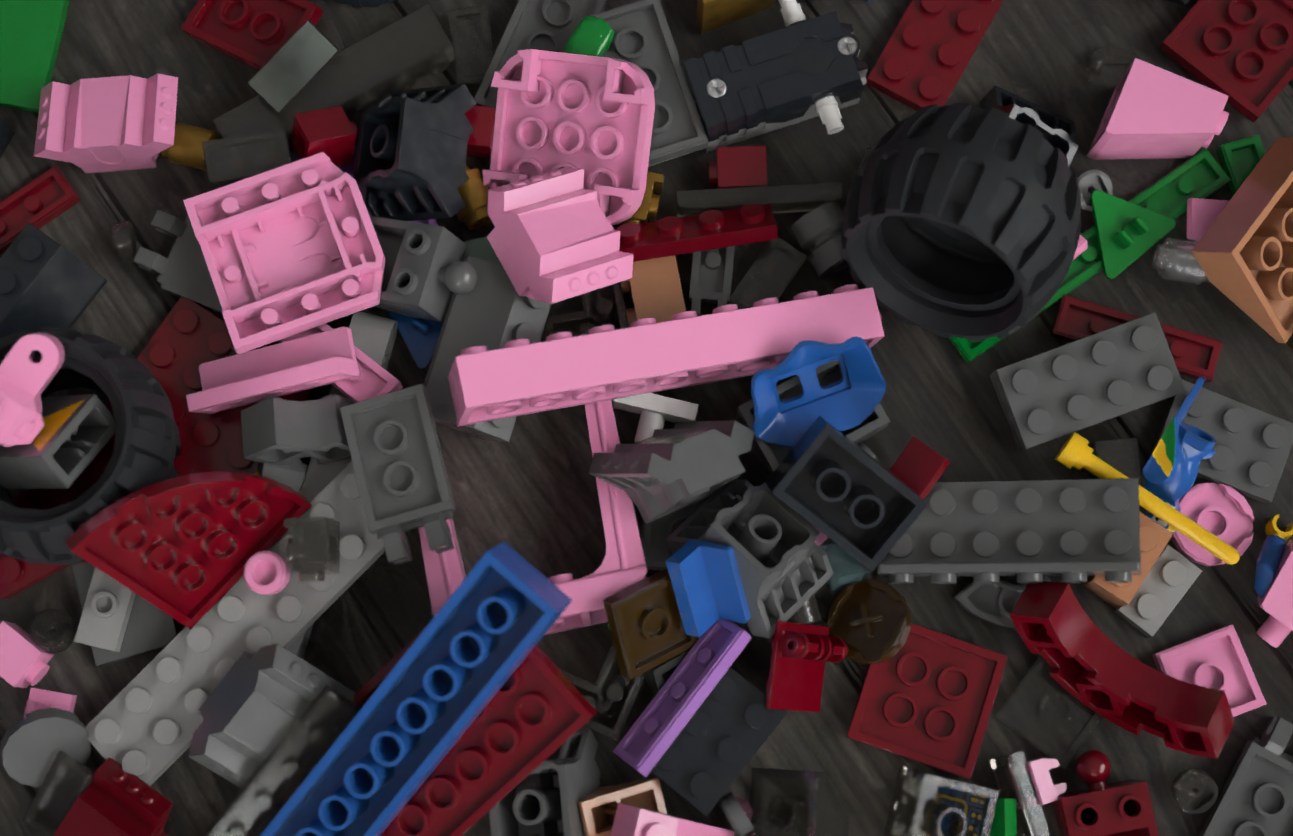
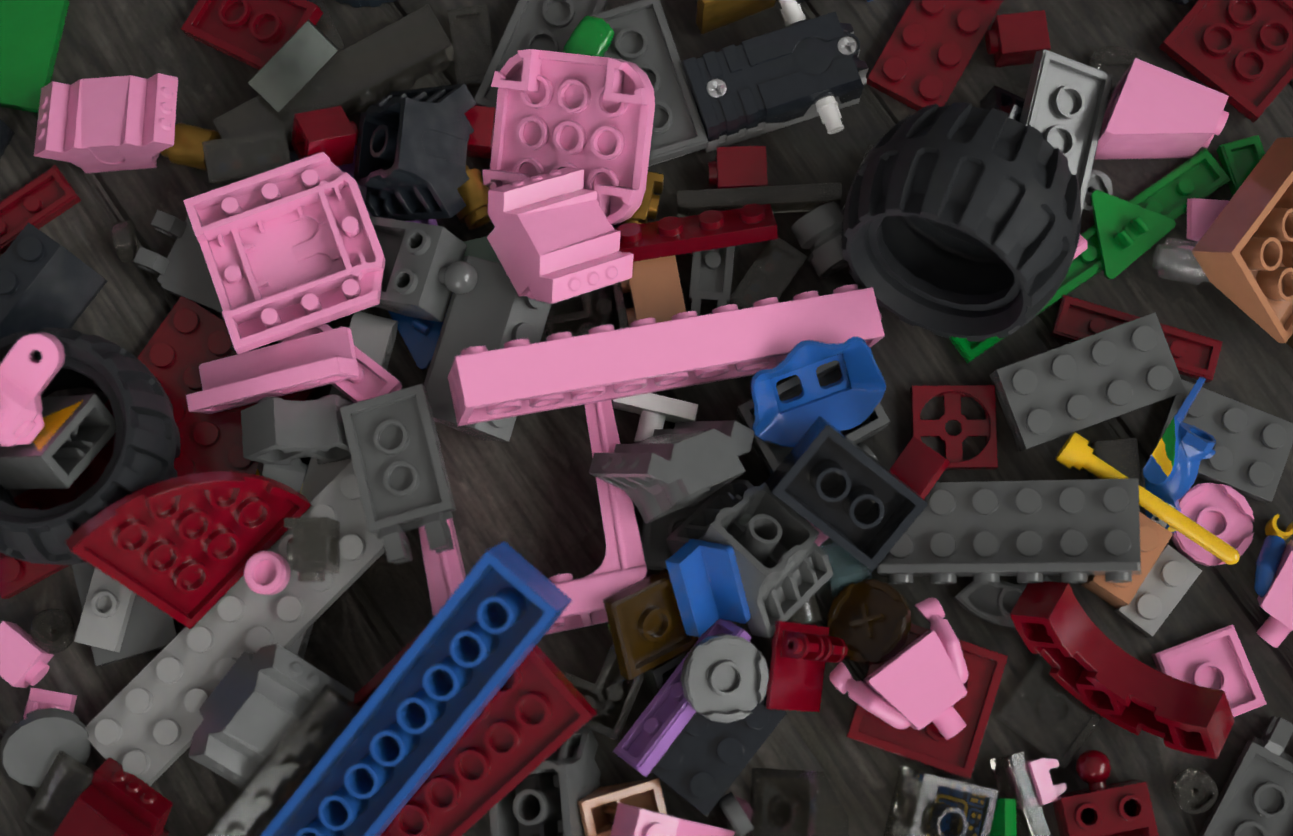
(724, 677): none -> dark grey tile
(916, 682): none -> bright pink torso
(952, 396): none -> dark red piece
(1017, 37): none -> dark red brick
(1068, 107): none -> tile

